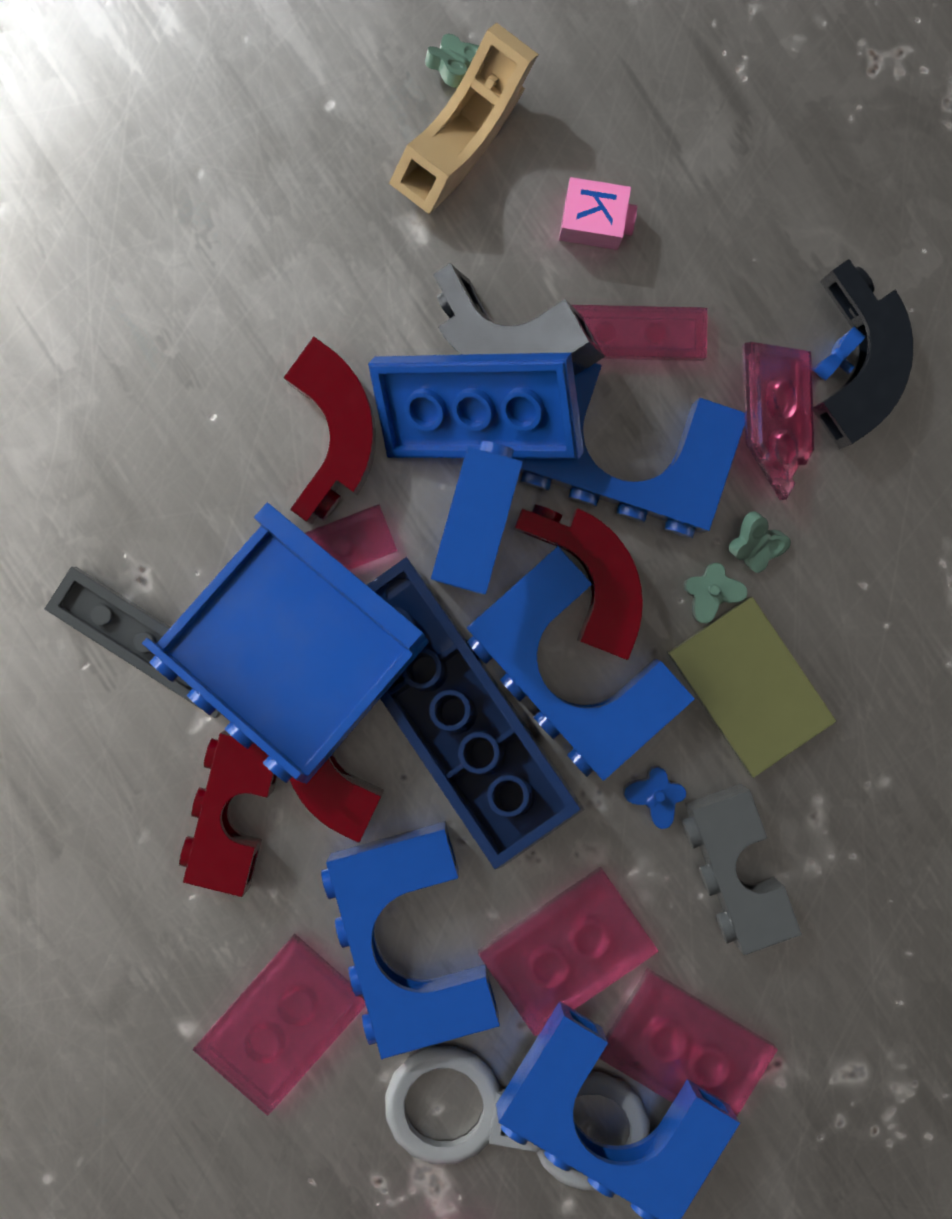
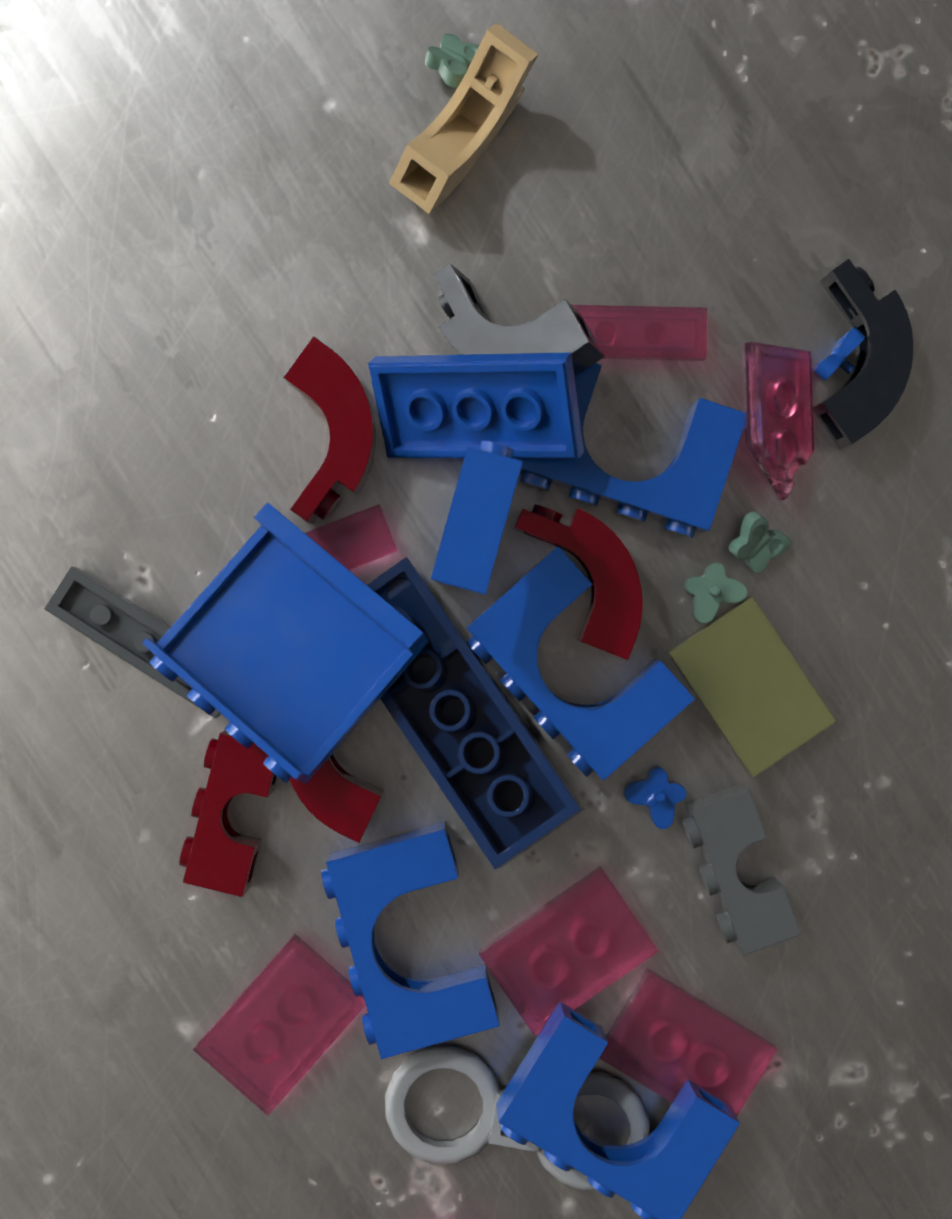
(597, 213): bright pink brick -> none

